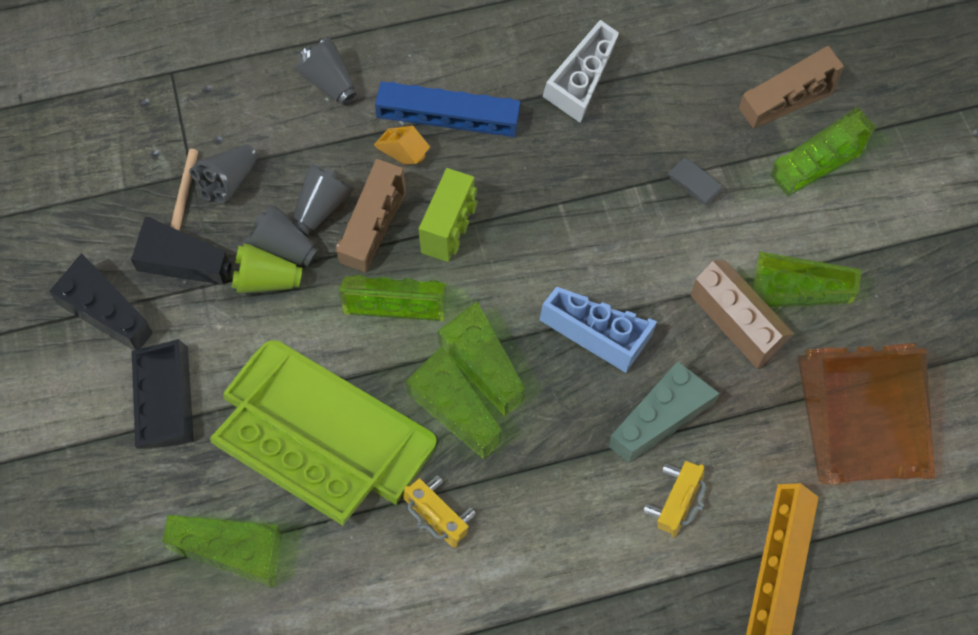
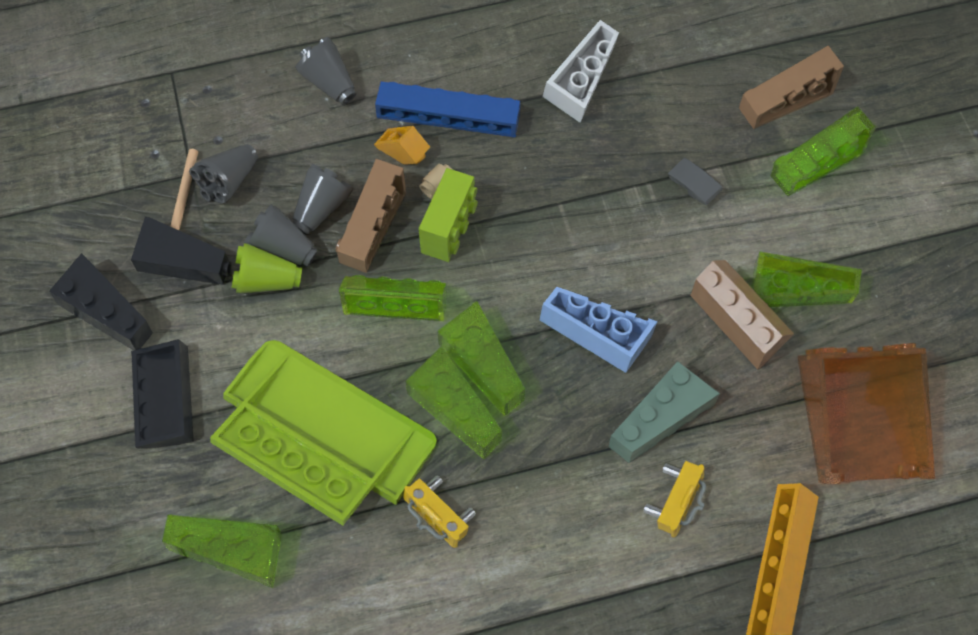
(432, 180): none -> tan brick

